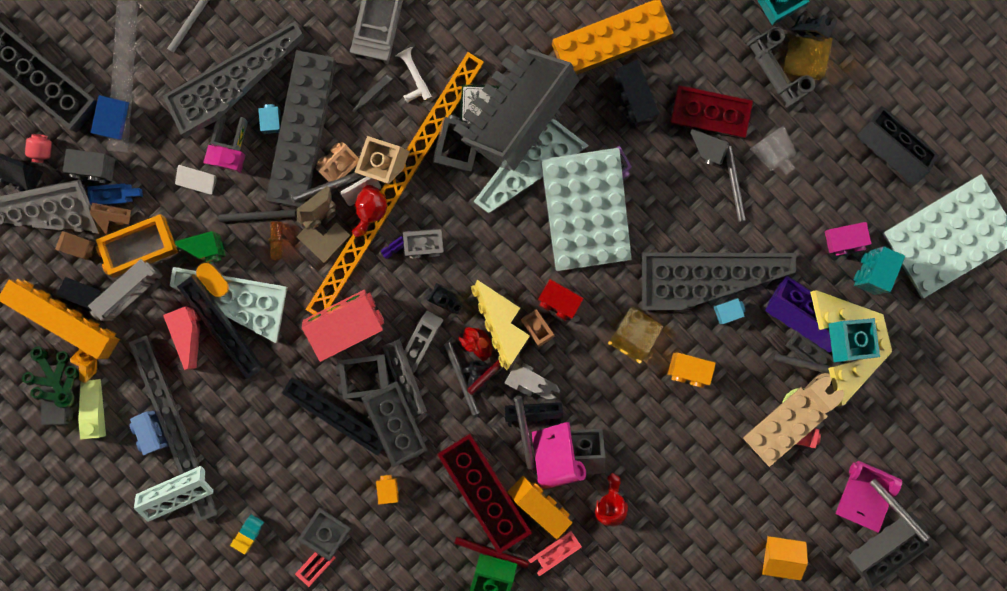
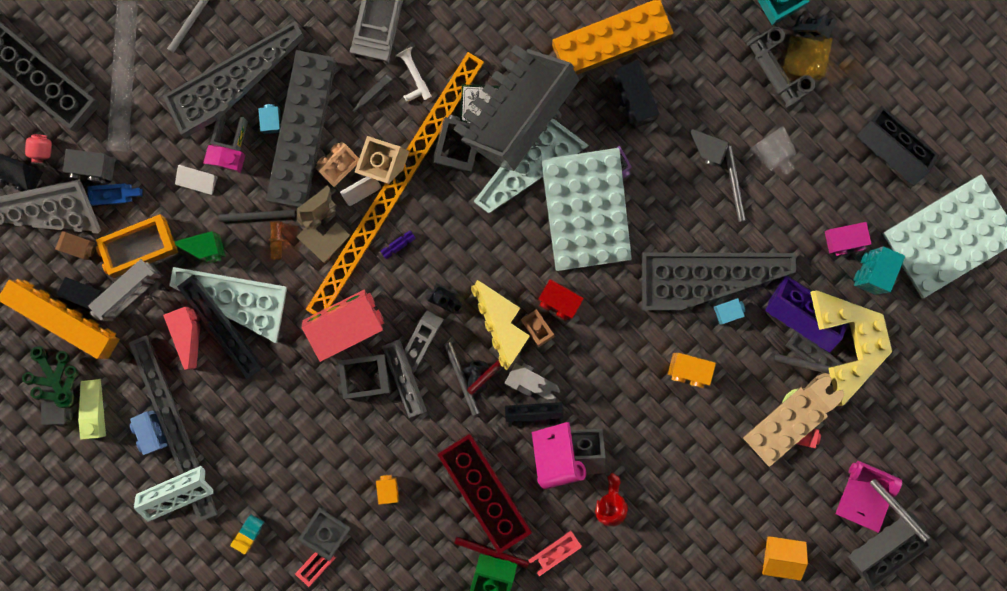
(86, 363): light orange bracket -> none
(103, 214): medium nougat slope -> none
(109, 117): blue slope -> none
(212, 280): light orange tile -> none
(333, 184): flat silver bar -> none
(333, 415): black plate -> none
(370, 207): red piece -> none
(394, 424): dark grey tile -> none
(423, 242): light grey bracket -> none
(478, 342): red hat -> none
(524, 432): flat silver bar -> none
(540, 507): light orange wedge -> none
(636, 335): clear yellow bracket -> none
(711, 112): dark red plate -> none
(854, 340): teal brick -> none

